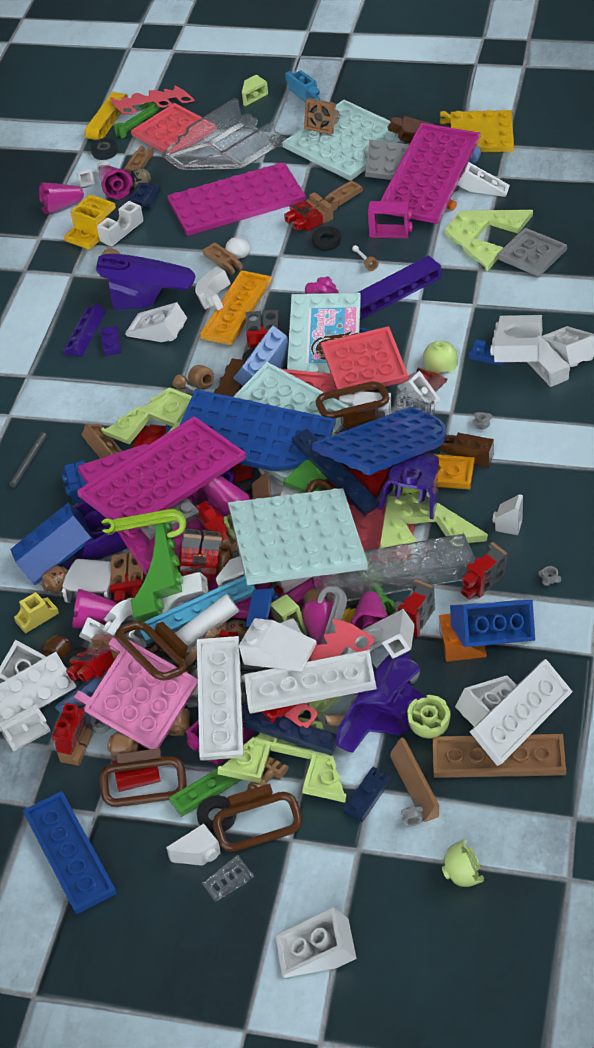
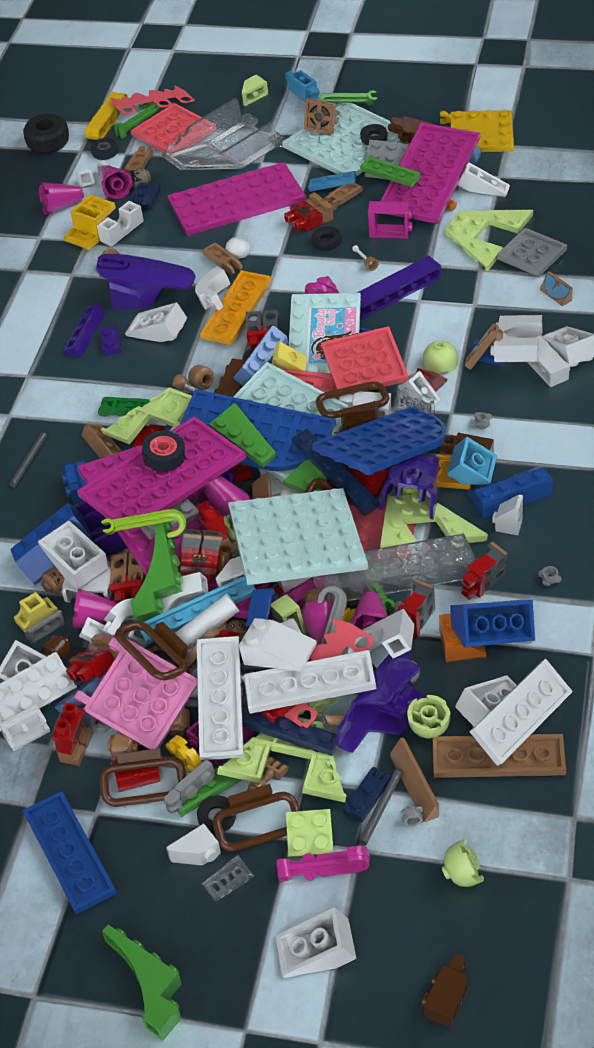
(45, 627): none -> light grey slope
(46, 133): none -> black tyre
(74, 554): none -> white slope
(119, 405): none -> green plate
(156, 981): none -> bright green arch
(163, 451): none -> black wheel
(187, 756): none -> yellow plate
(189, 786): none -> light grey hinge
(241, 432): none -> bright green wing
(288, 358): none -> light yellow brick
(309, 833): none -> yellowish green plate
(328, 864): none -> dark pink piece
(332, 181): none -> dark azure tile
(367, 98): none -> bright green piece
(369, 829): none -> dark grey bar
(373, 129): none -> black tyre
(390, 171): none -> bright green plate
(447, 992): none -> reddish brown hinge
(471, 463): none -> medium azure slope
(492, 333): none -> medium nougat hinge
(532, 484): none -> blue slope
(557, 289): none -> slope

